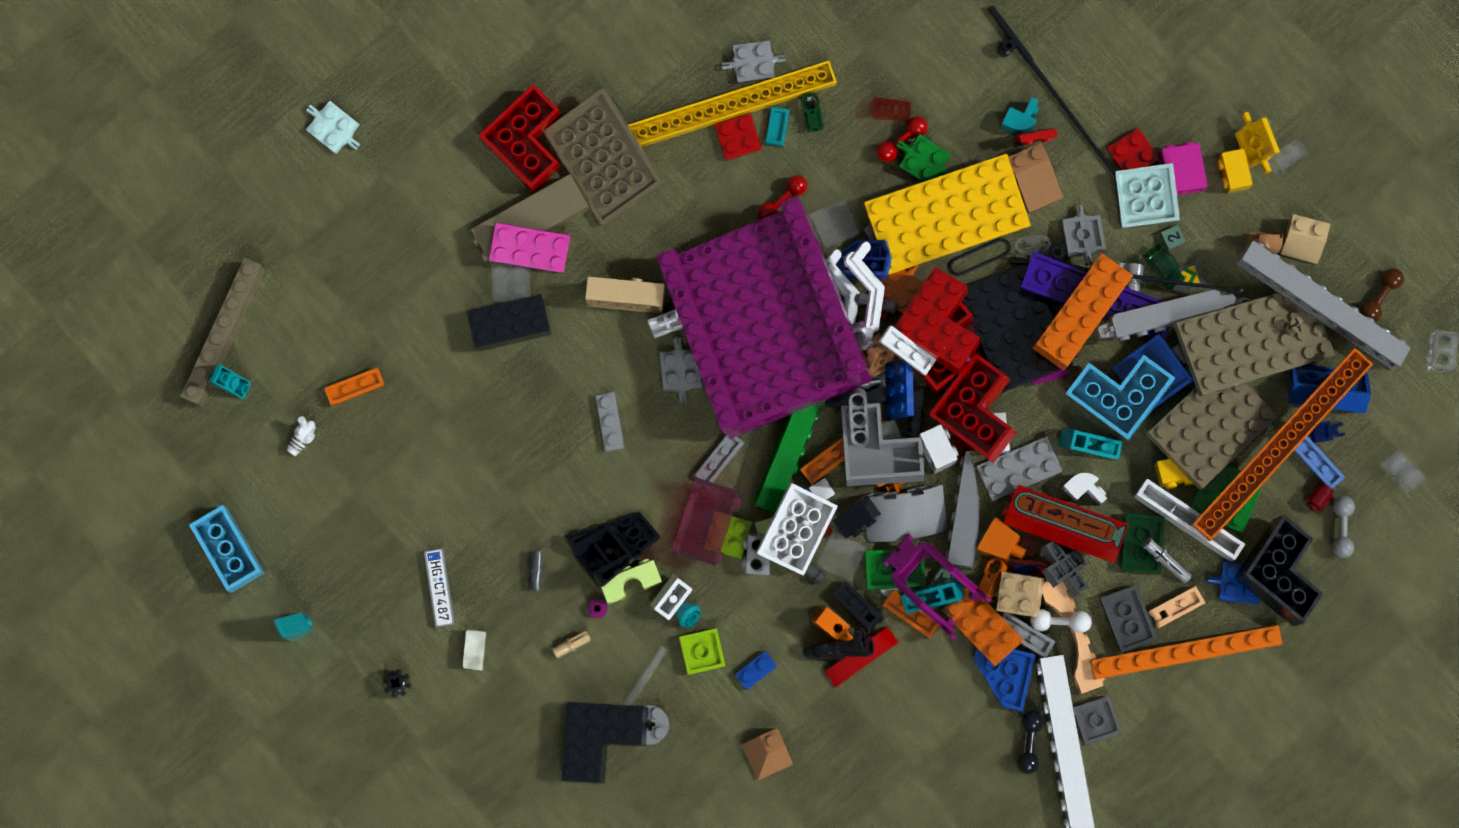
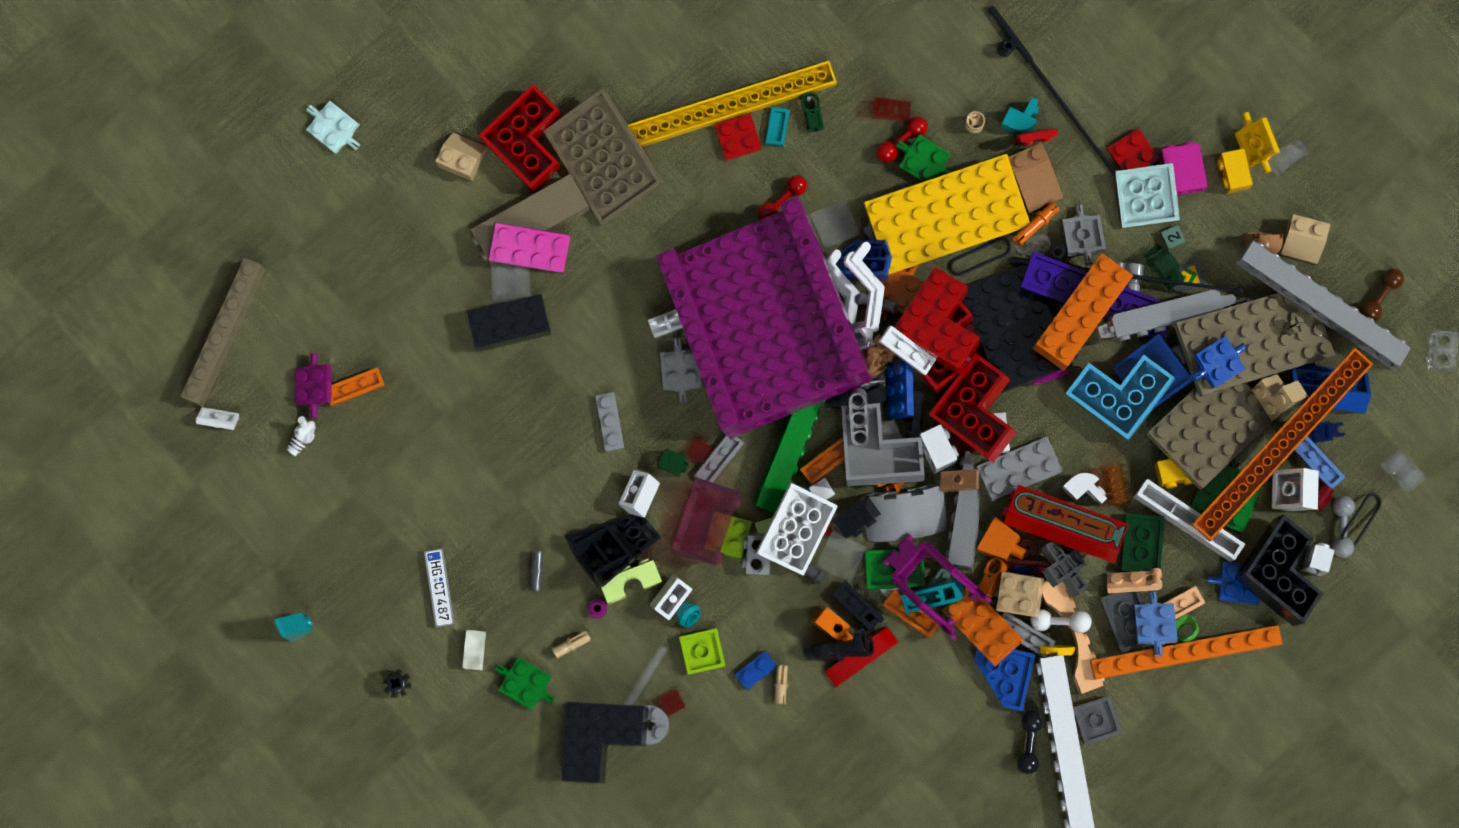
(217, 418): none -> white plate
(227, 549): medium azure brick -> none
(228, 381): teal slope -> none
(313, 385): none -> magenta plate
(461, 156): none -> tan slope
(525, 683): none -> green plate
(625, 295): tan brick -> none
(639, 493): none -> white brick
(672, 703): none -> clear red tile
(673, 463): none -> dark green brick
(699, 450): none -> clear red tile
(753, 62): light grey plate -> none
(767, 754): medium nougat slope -> none
(781, 684): none -> tan axle
(959, 480): none -> medium nougat plate
(977, 120): none -> tan wheel
(1041, 218): none -> orange pin
(1058, 649): none -> yellow tile
(1090, 443): teal slope -> none
(1117, 485): none -> clear orange piece
(1134, 581): none -> light nougat plate
(1151, 547): light grey pin -> none
(1155, 624): none -> medium blue plate
(1186, 620): none -> bright green piece
(1219, 362): none -> blue plate
(1278, 398): none -> tan brick
(1295, 489): none -> white brick
(1318, 559): none -> white brick
(1370, 520): none -> black piece

